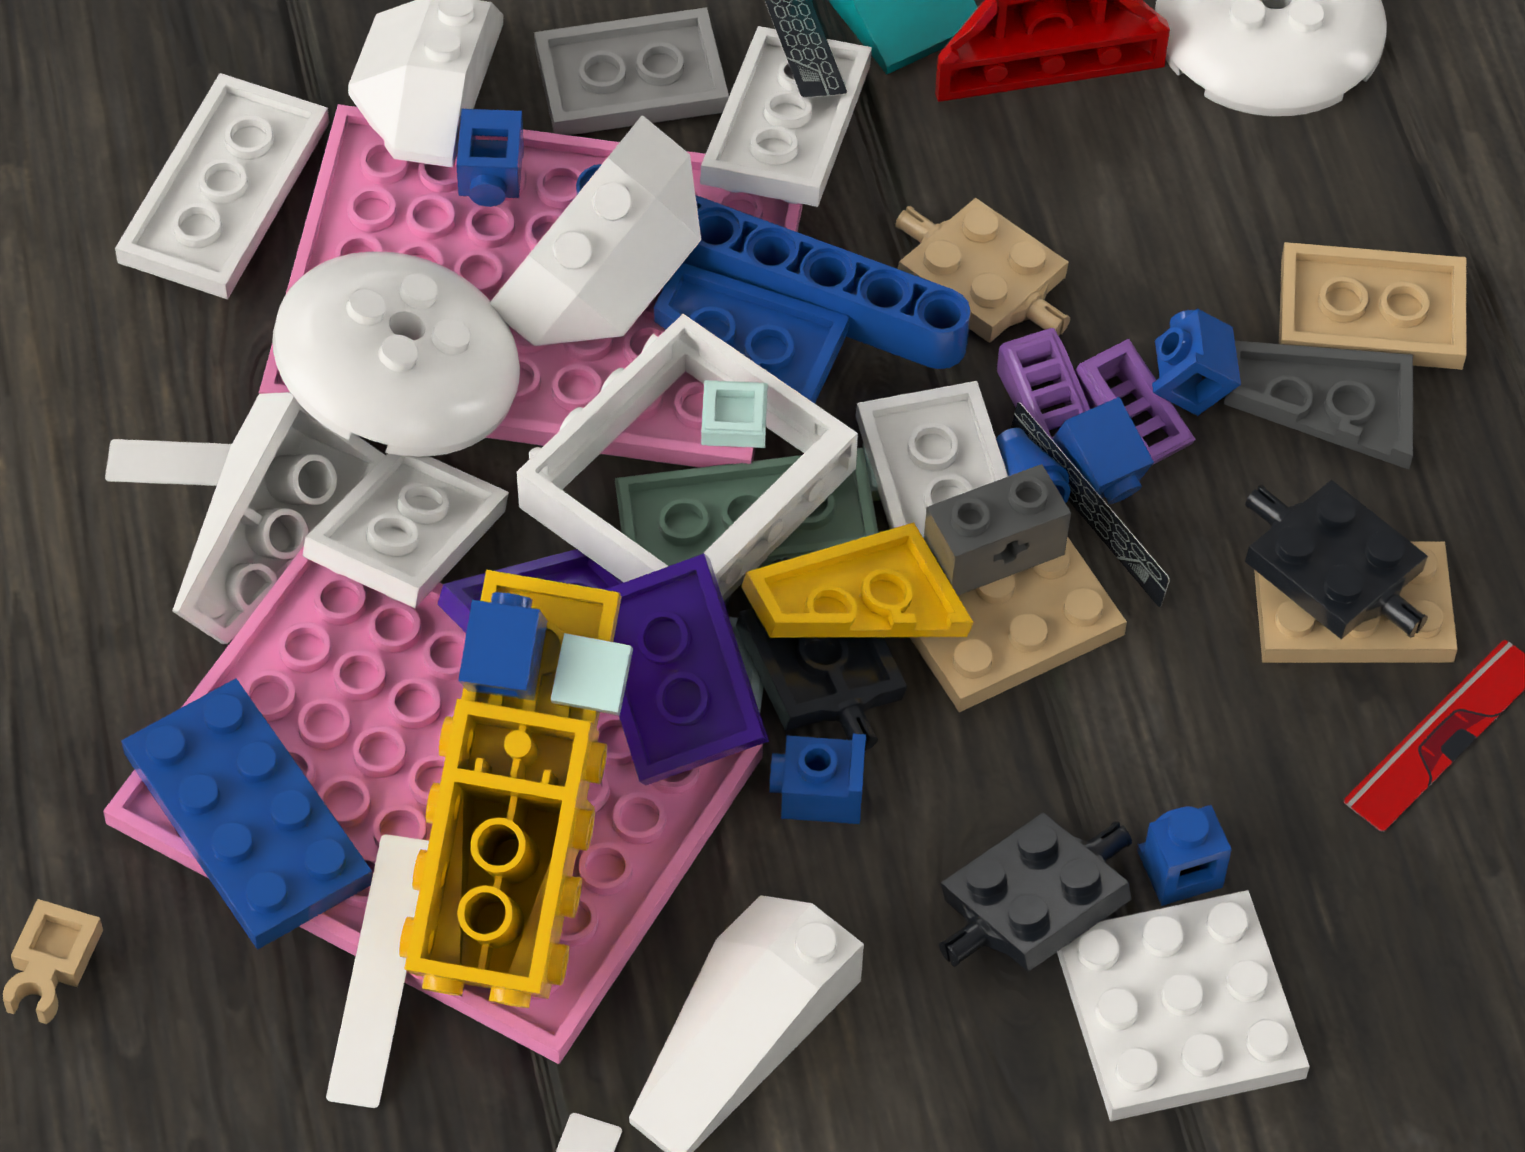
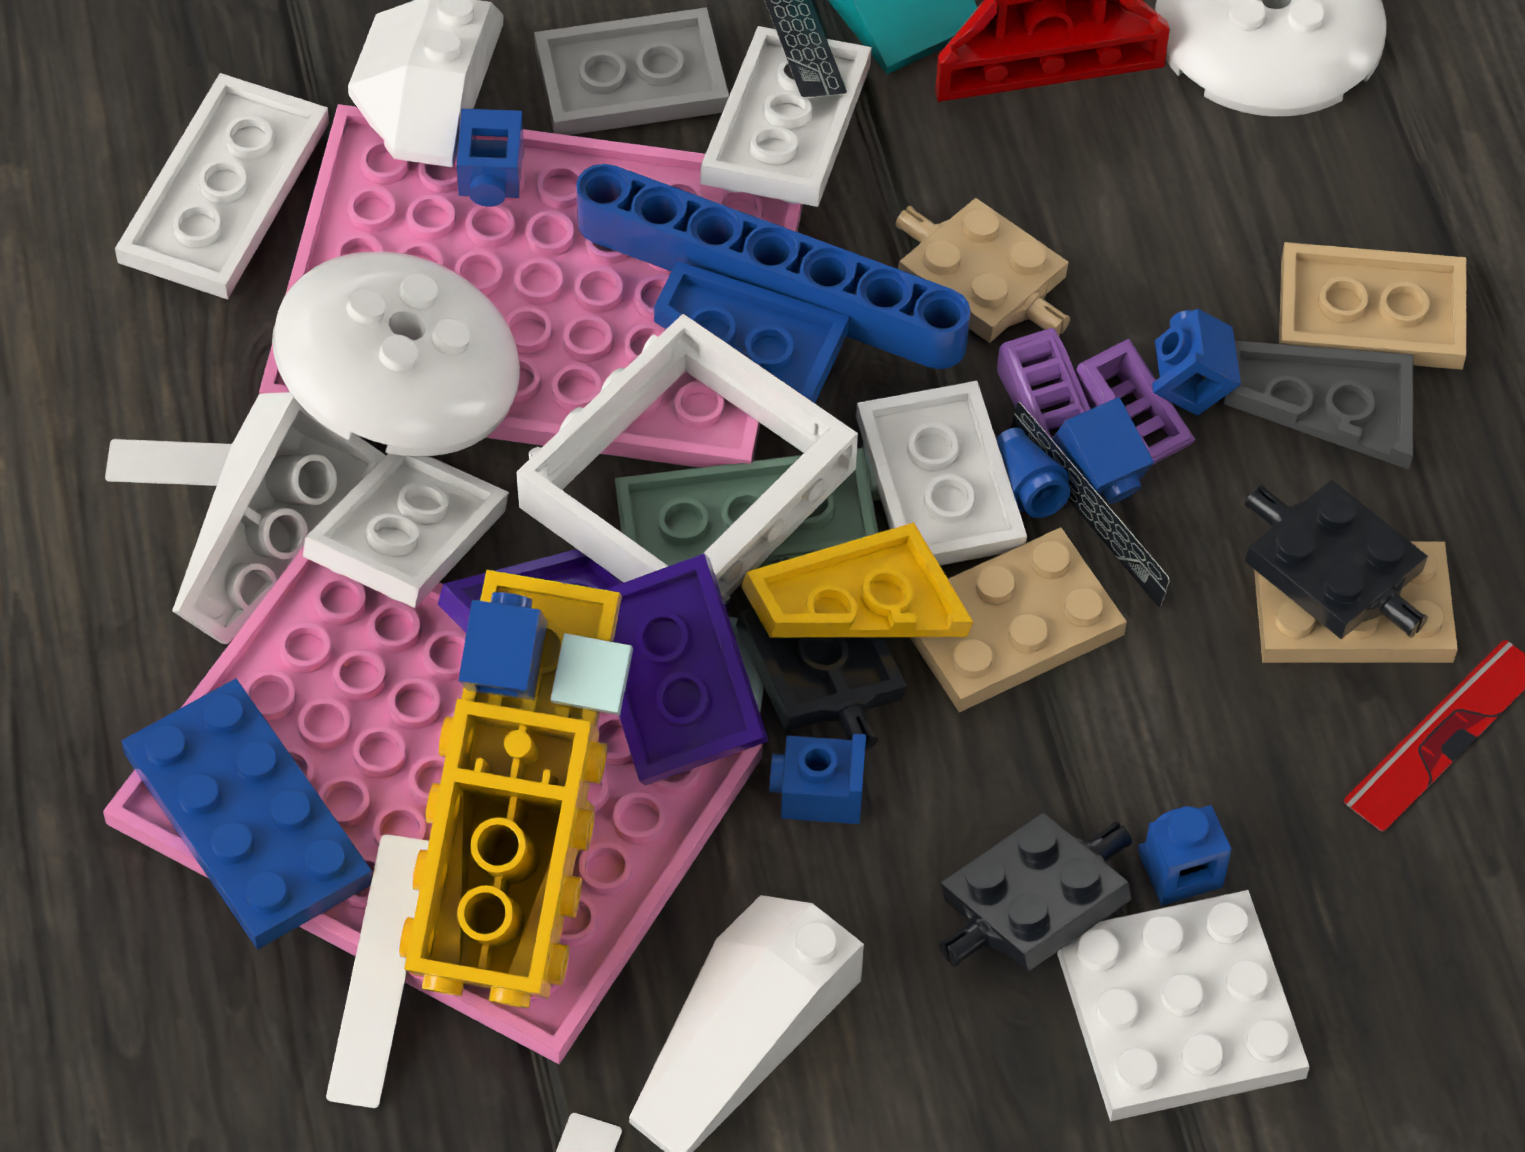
(50, 951): tan plate -> none
(608, 246): white wedge -> none
(734, 414): light aqua tile -> none
(998, 529): dark grey brick -> none

